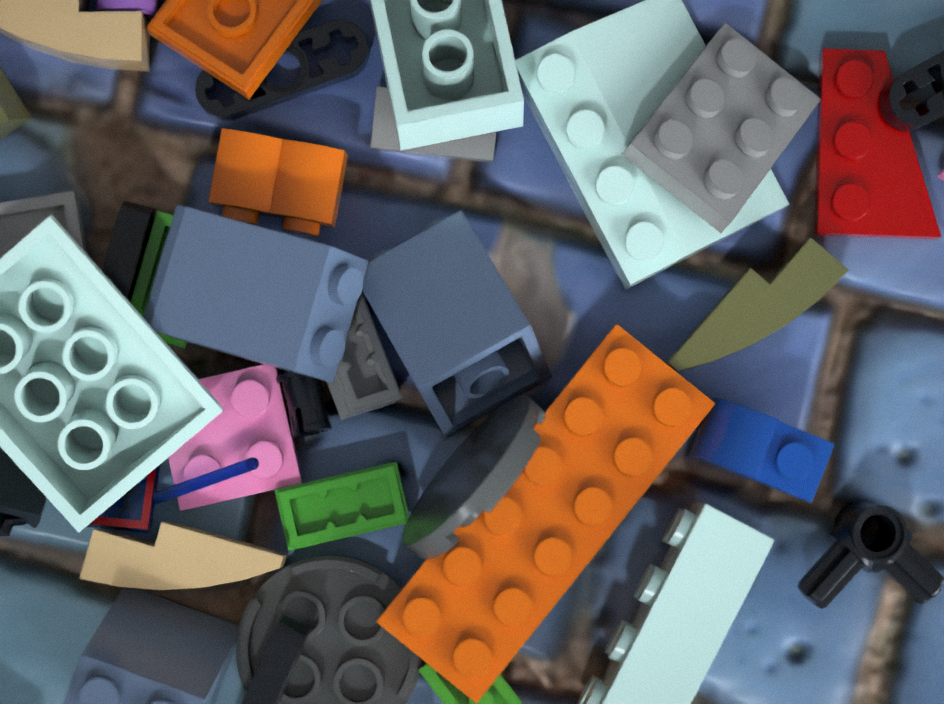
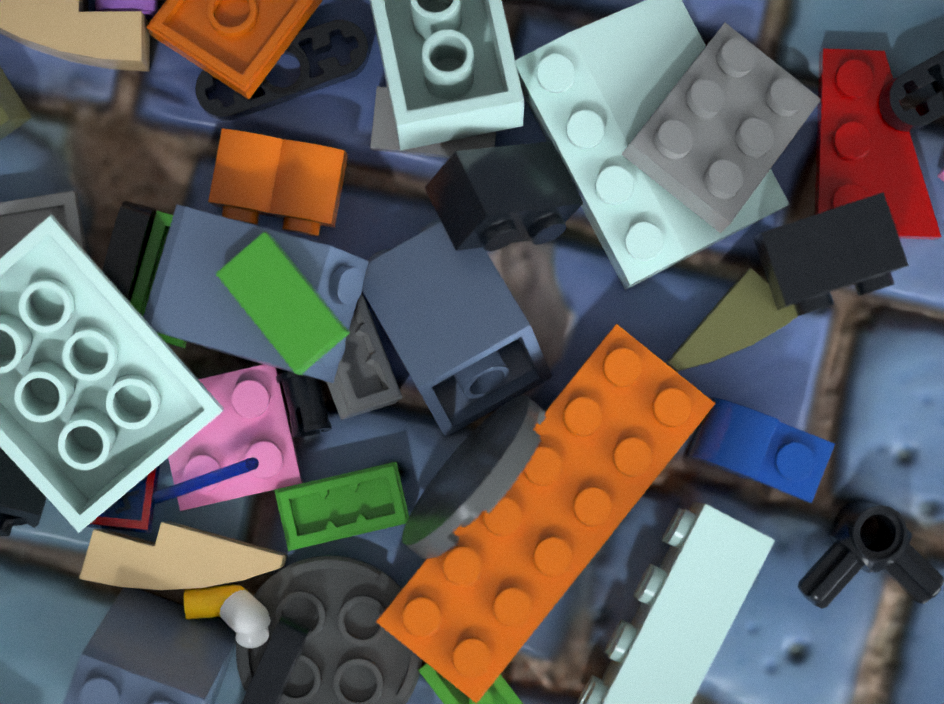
(235, 606): none -> arm
(282, 303): none -> bright green tile
(503, 196): none -> black brick
(831, 252): none -> black brick

